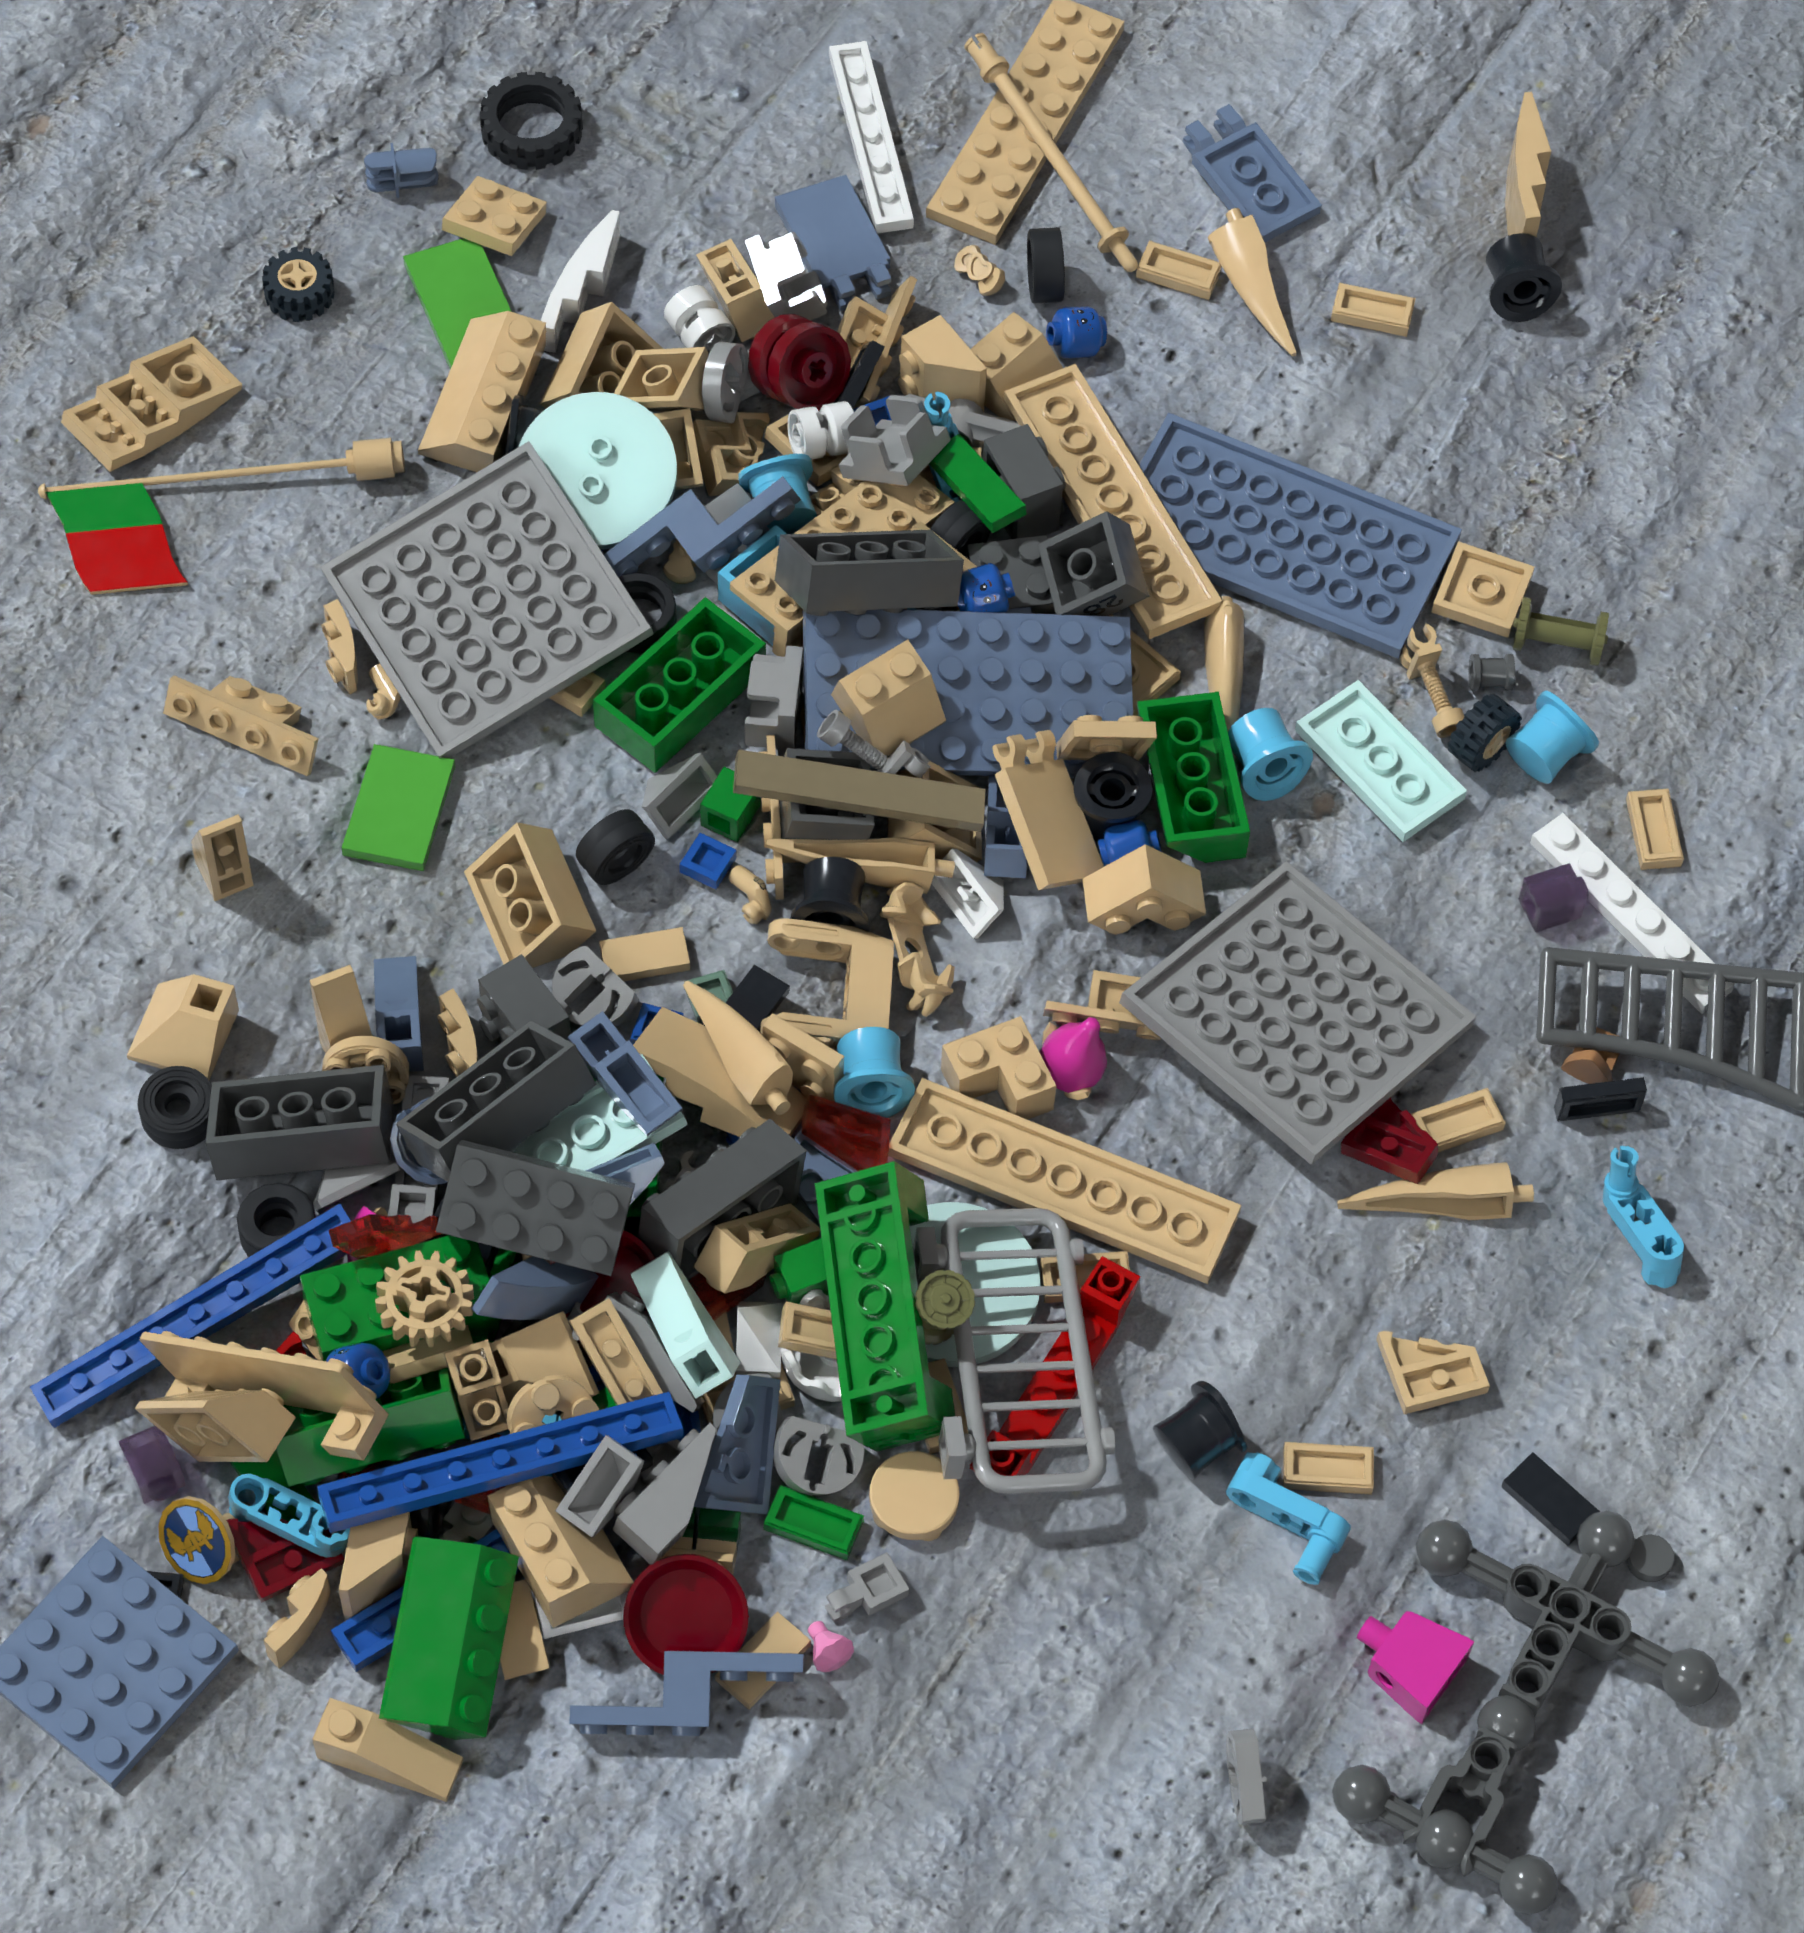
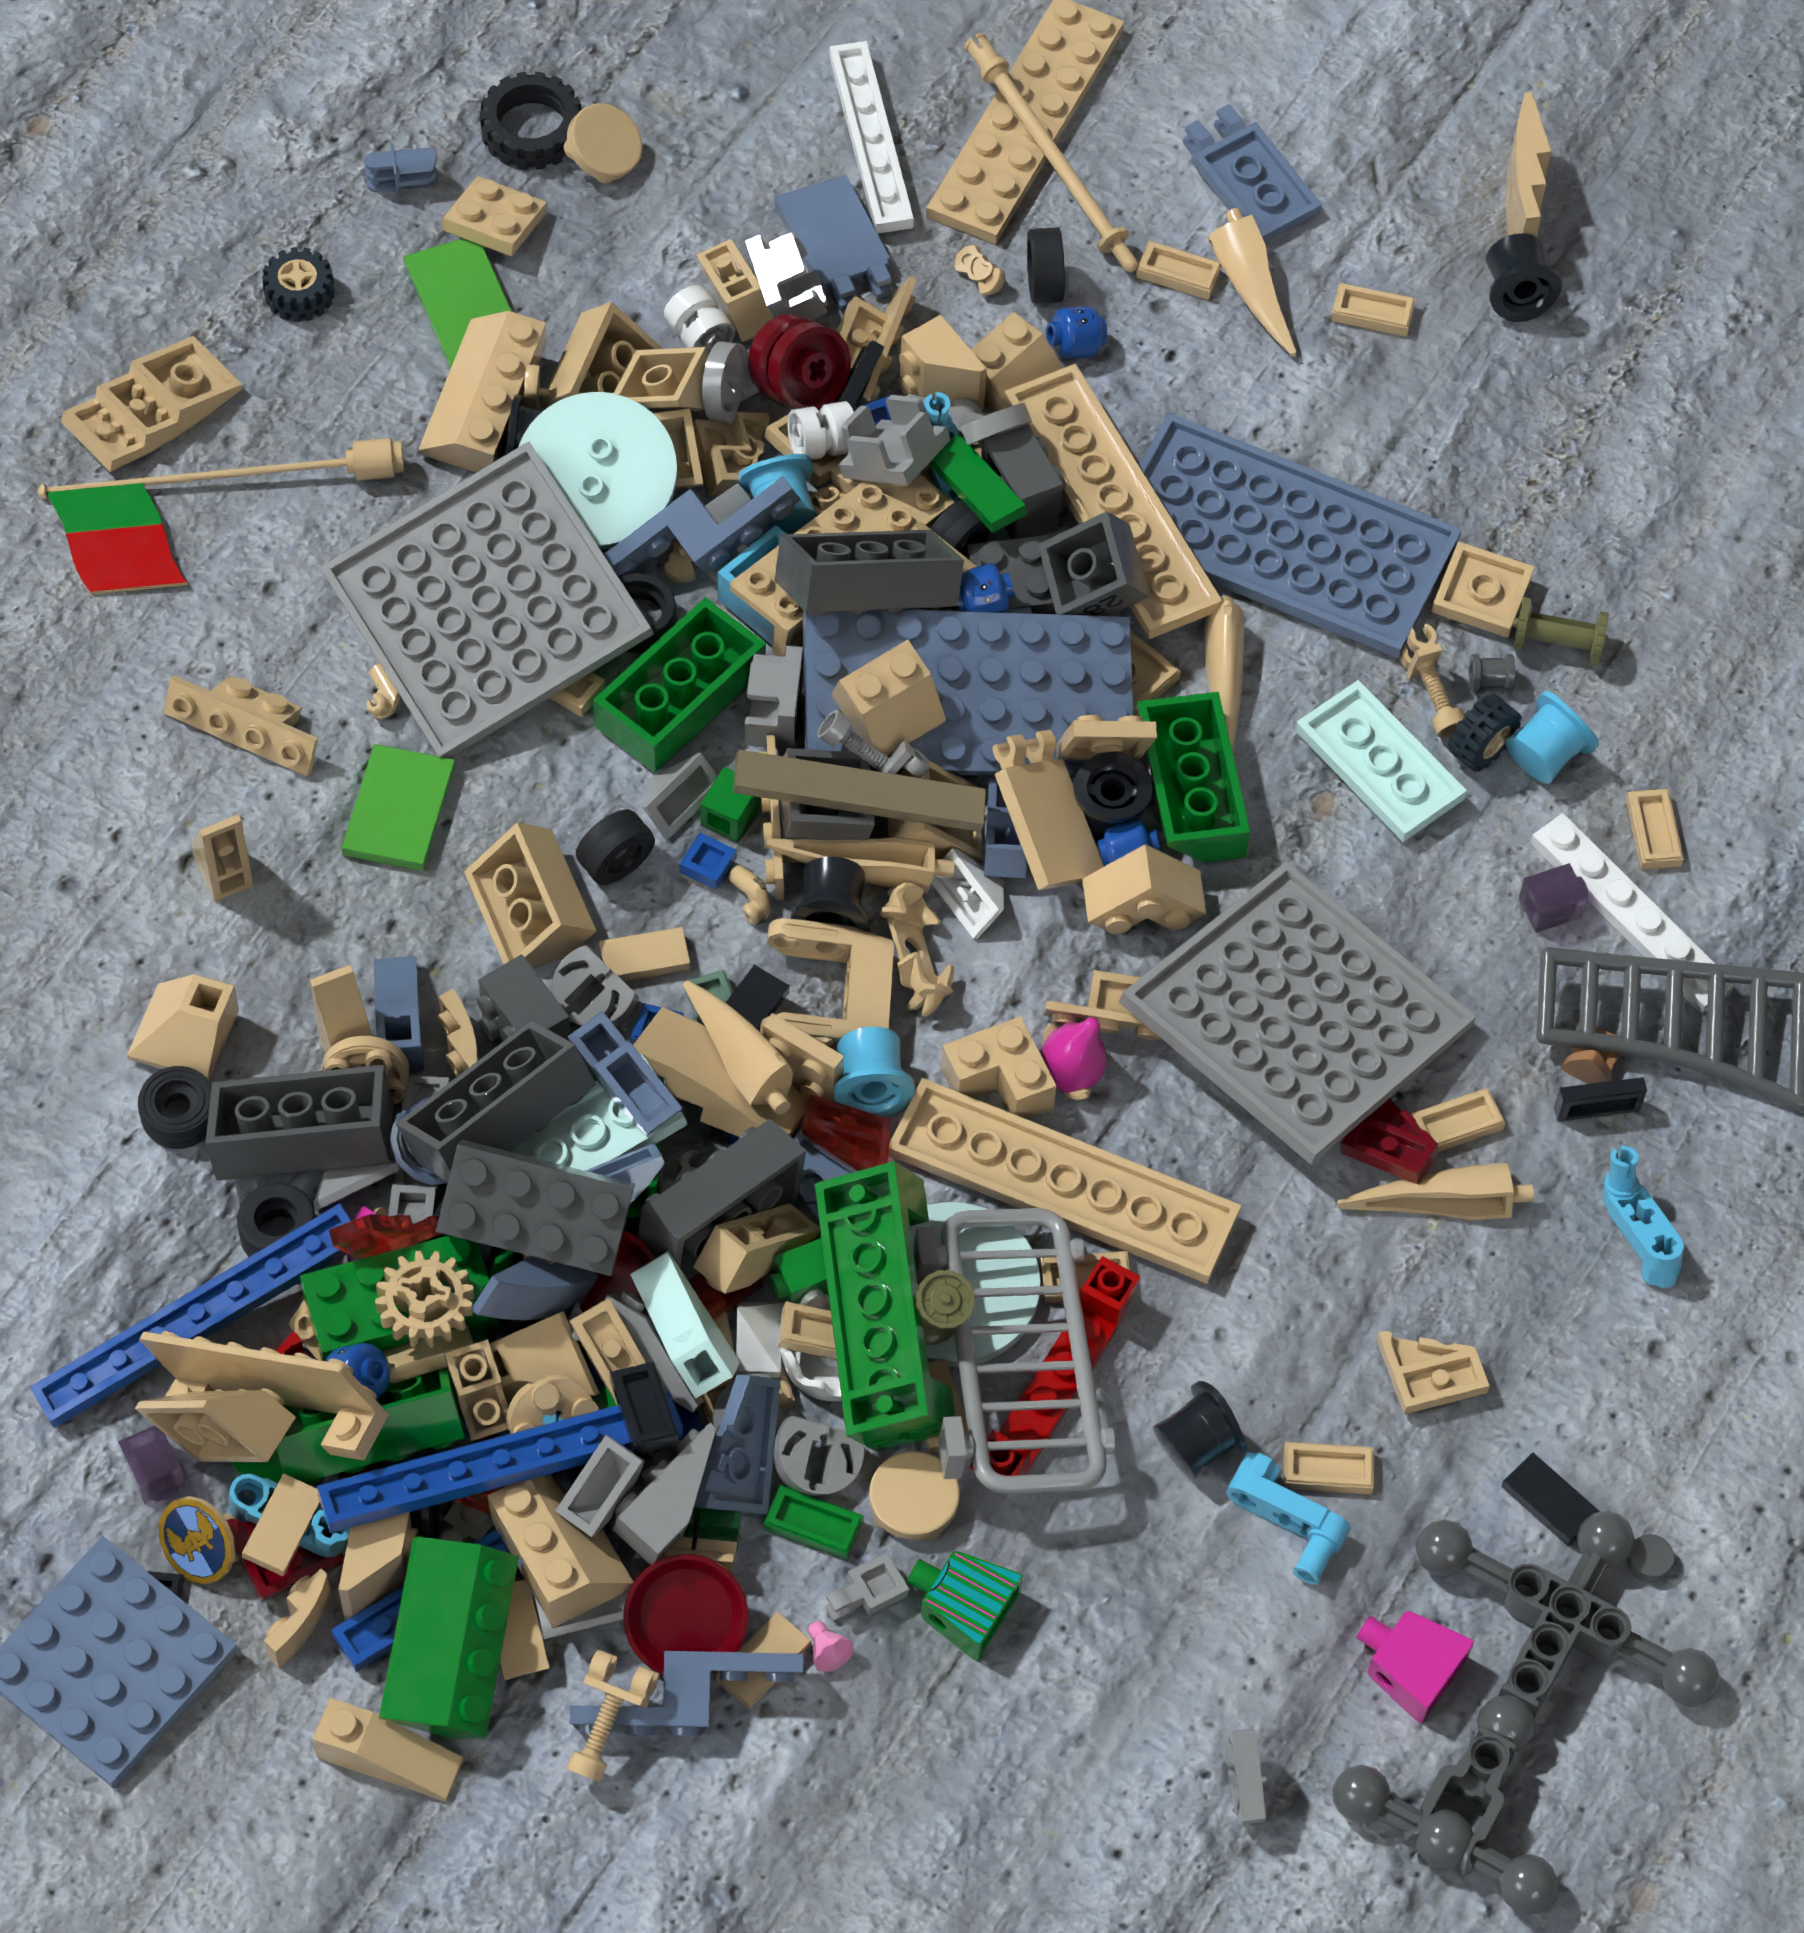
(282, 1525): none -> tan tile
(338, 633): tan slope -> none
(533, 387): none -> tan piece
(583, 275): white slope -> none
(589, 1760): none -> tan bar
(603, 142): none -> tan tile
(644, 1408): none -> black tile
(966, 1599): none -> green torso
(995, 423): none -> light grey piece
(1268, 754): medium azure piece -> none

